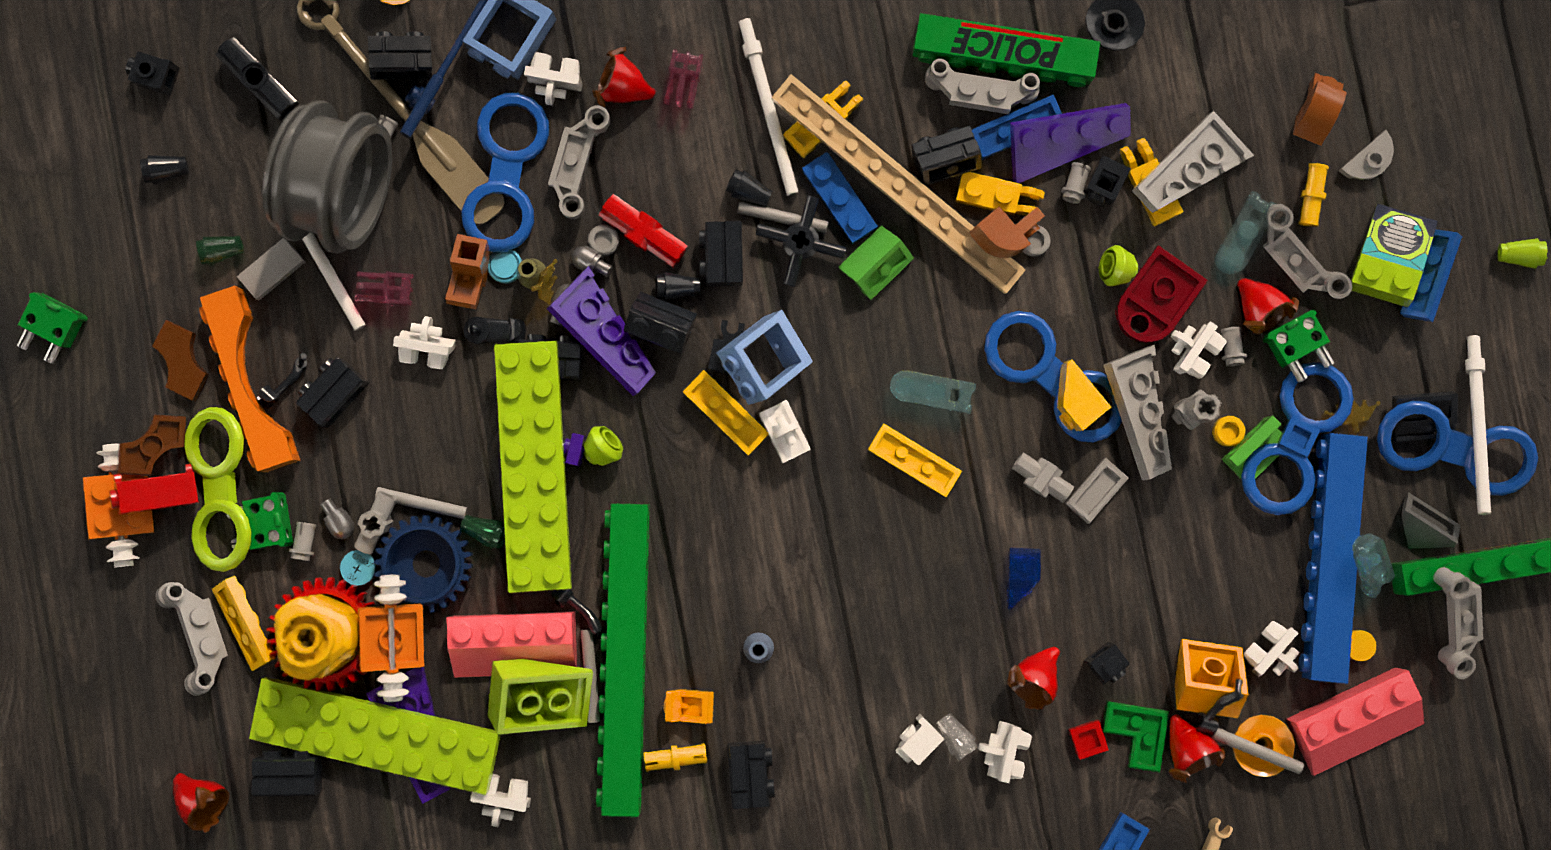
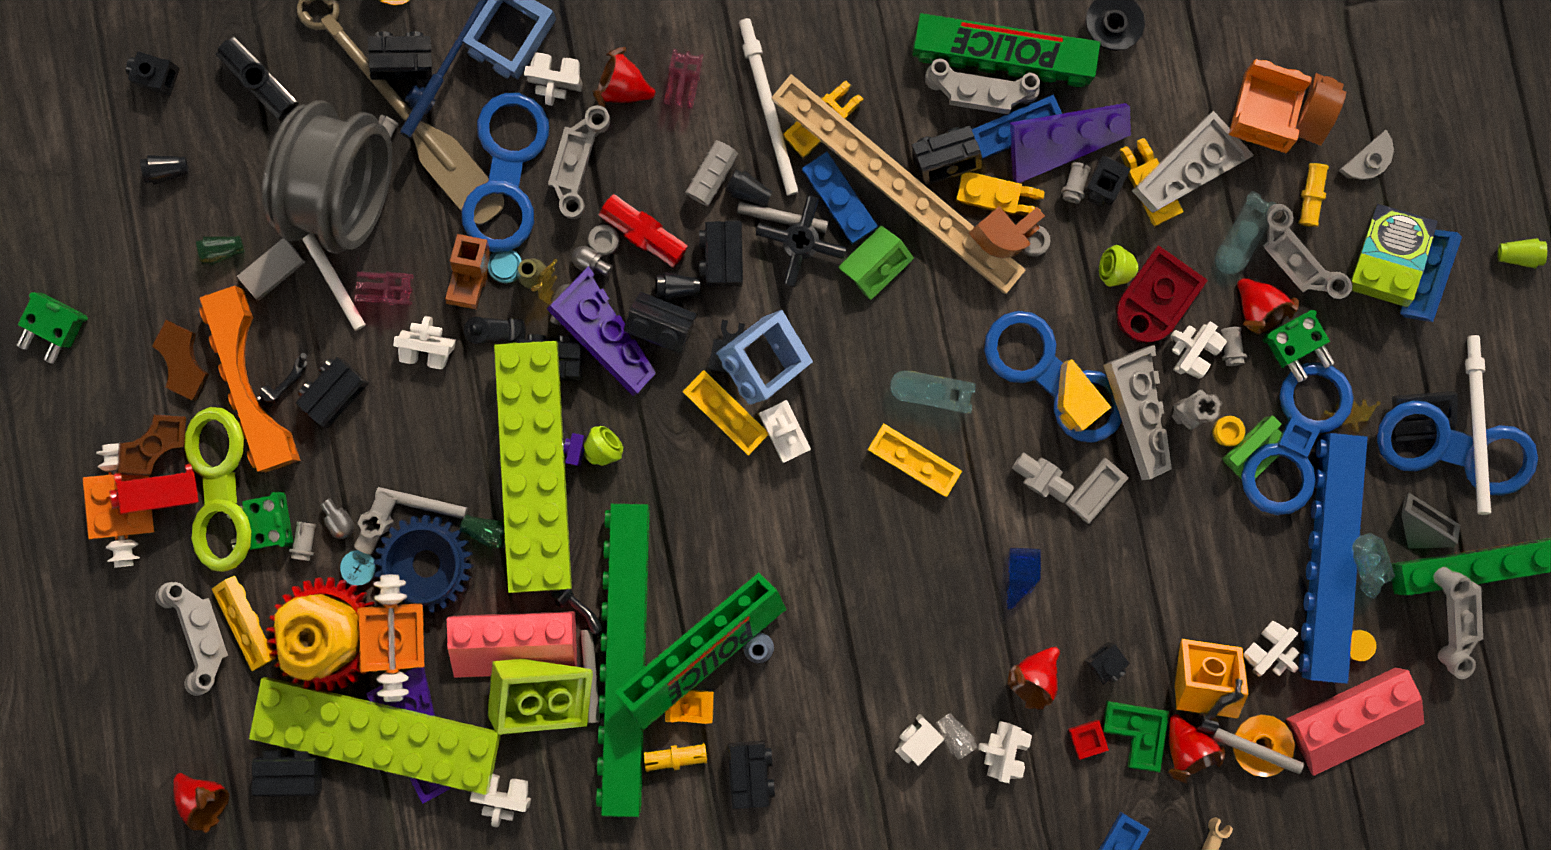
(701, 650): none -> green brick
(712, 173): none -> light grey axle
(1269, 105): none -> orange panel

